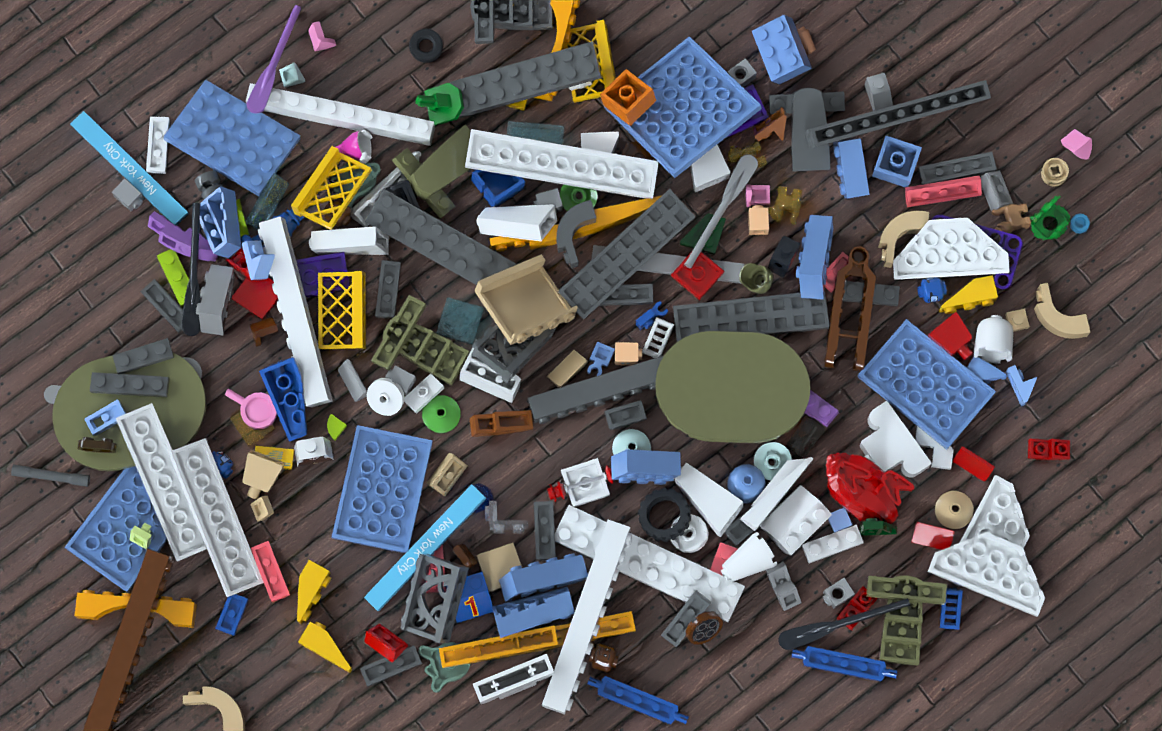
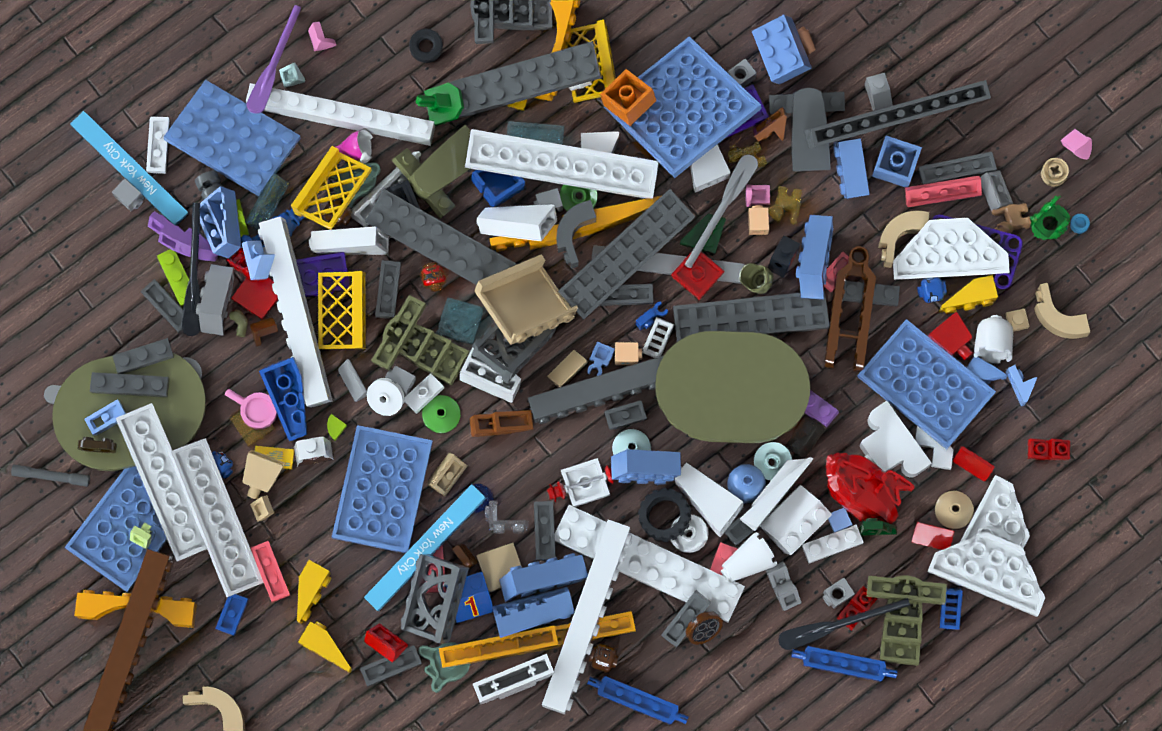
(241, 320): none -> olive arm
(433, 276): none -> clear orange head

